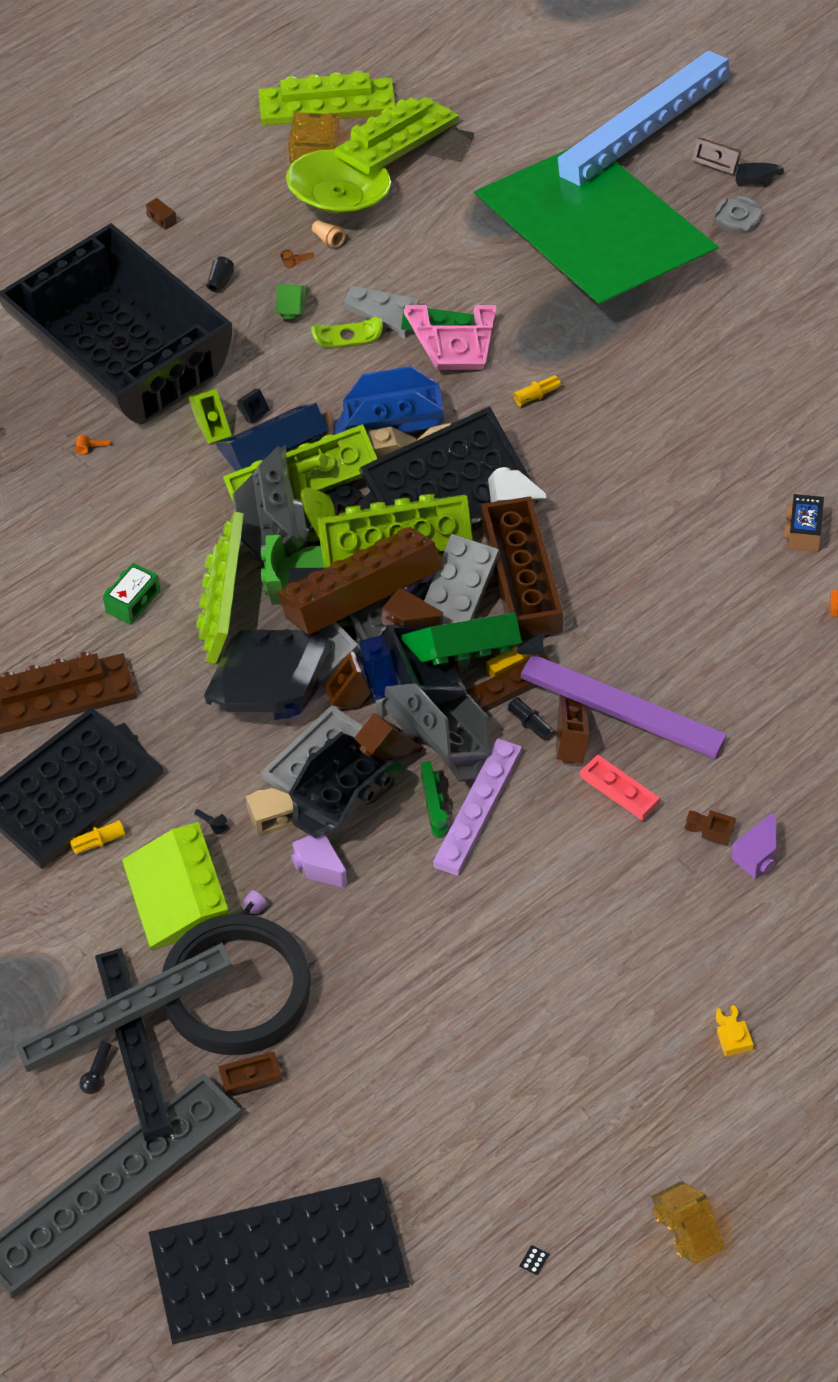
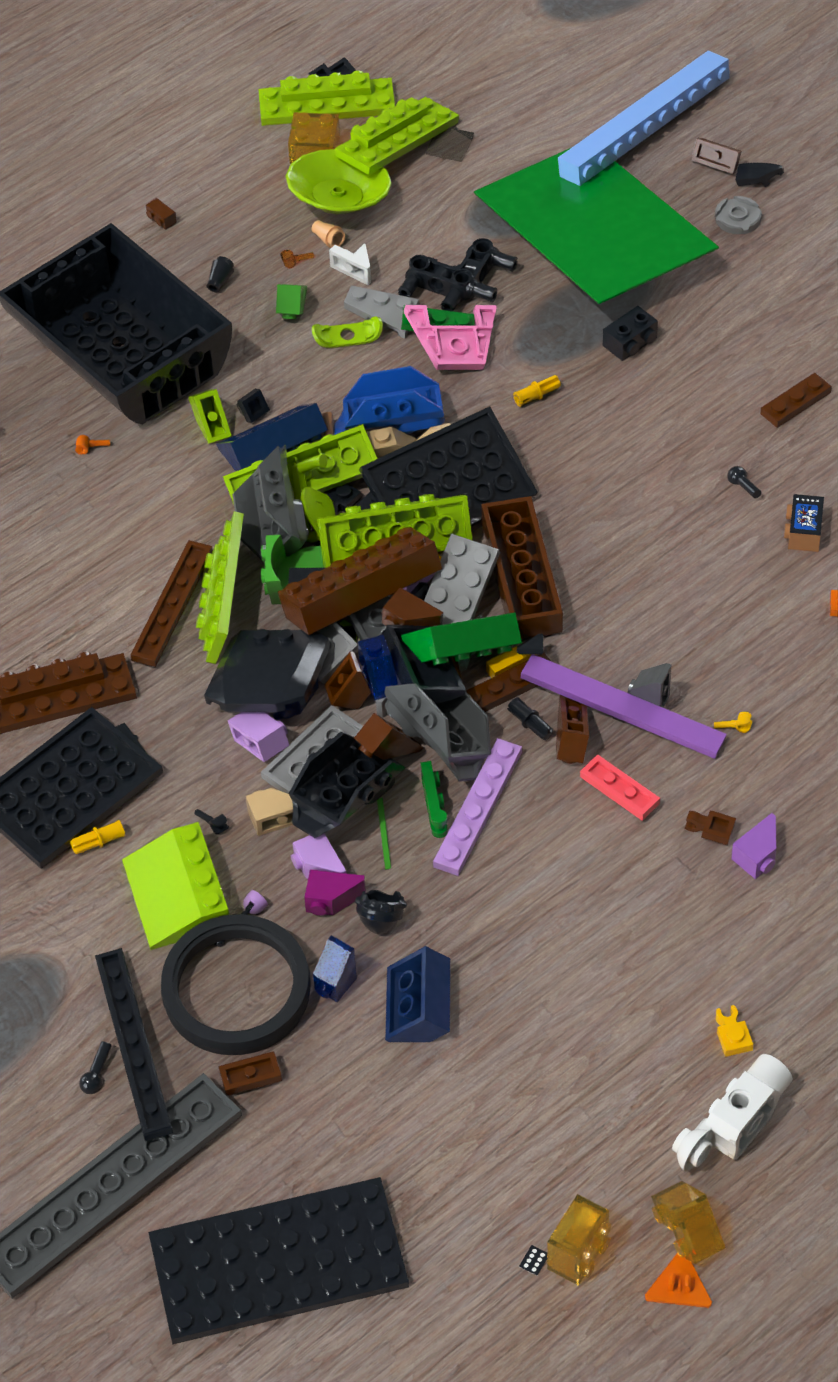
(124, 1007): dark grey plate -> none
(131, 593): green brick -> none
(171, 604): none -> reddish brown plate
(259, 733): none -> lavender brick
(331, 891): none -> magenta slope
(335, 969): none -> clear blue slope
(342, 67): none -> black slope
(351, 264): none -> white slope
(379, 910): none -> black hair
(384, 834): none -> bright green piece
(418, 997): none -> dark blue slope
(458, 281): none -> black pin
(512, 485): white slope -> none
(578, 1240): none -> clear yellow piece
(630, 333): none -> black brick
(653, 684): none -> dark grey slope
(679, 1285): none -> orange piece
(737, 1116): none -> white brick
(738, 476): none -> black bar
(742, 723): none -> yellow hand
(796, 400): none -> reddish brown plate

